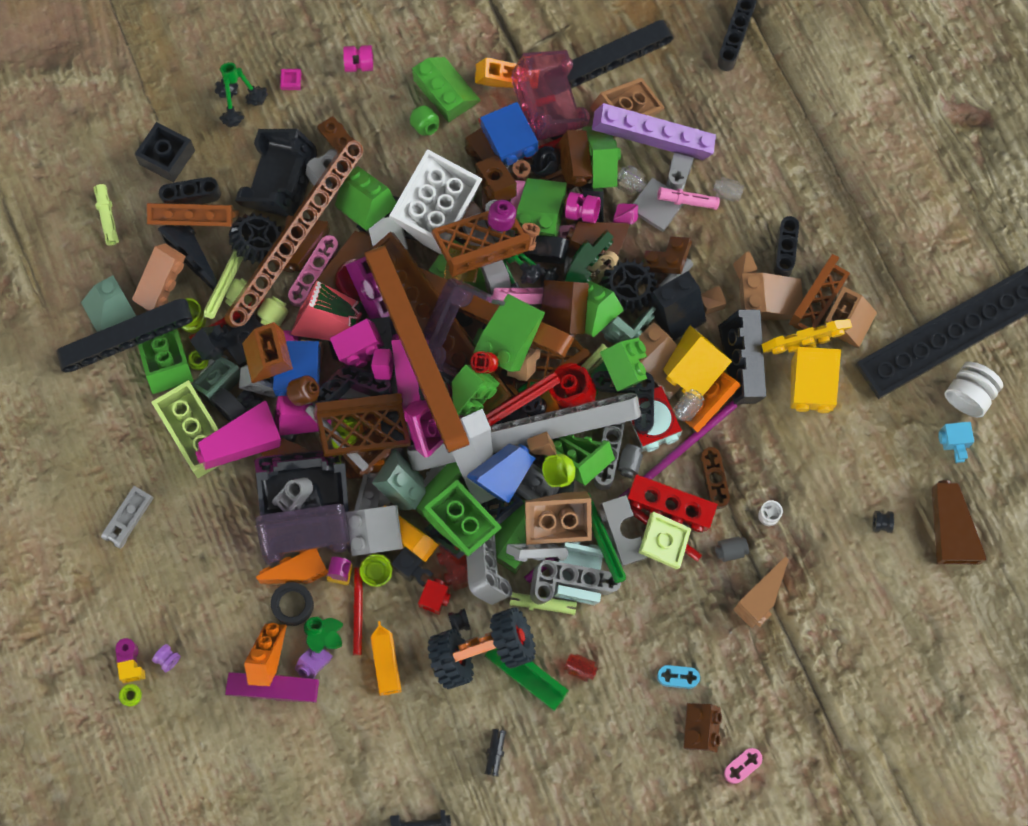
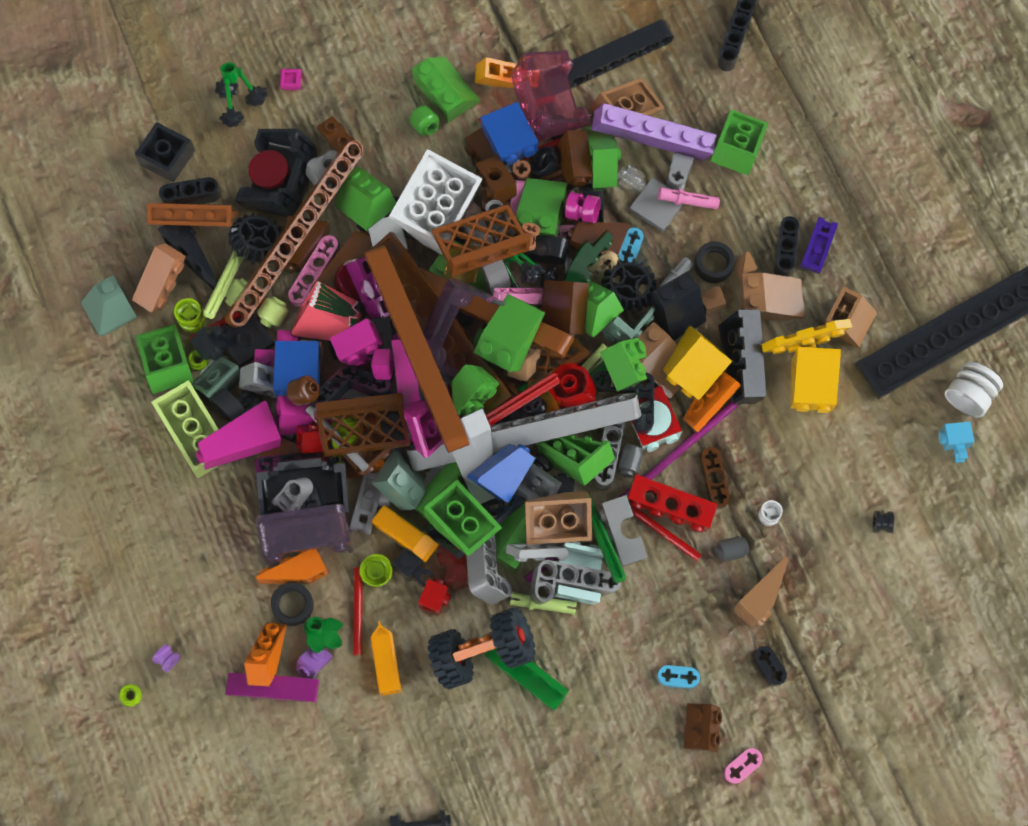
(104, 207): yellowish green pin -> none
(124, 335): black beam -> none
(127, 516): light grey plate -> none
(127, 661): leg -> none
(266, 352): dark orange slope -> none
(268, 169): none -> dark red tile
(309, 439): none -> red brick
(339, 571): magenta leg -> none
(365, 58): dark pink wheel -> none
(374, 530): light grey slope -> none
(459, 620): black wheel -> none
(488, 365): red wheel -> none
(495, 752): black pin -> none
(501, 215): magenta head -> none
(541, 445): medium nougat slope -> none
(558, 470): lime hair -> none
(581, 667): clear red brick -> none
(626, 213): dark pink slope -> none
(634, 248): none -> medium azure beam
(664, 540): yellowish green tile -> none
(670, 261): reddish brown plate -> none
(688, 405): clear brick -> none
(714, 277): none -> black tyre
(728, 189): clear brick -> none
(739, 142): none -> bright green slope
(774, 663): none -> black beam
(816, 289): dark orange fence -> none
(819, 246): none -> dark purple plate
(954, 528): reddish brown slope -> none

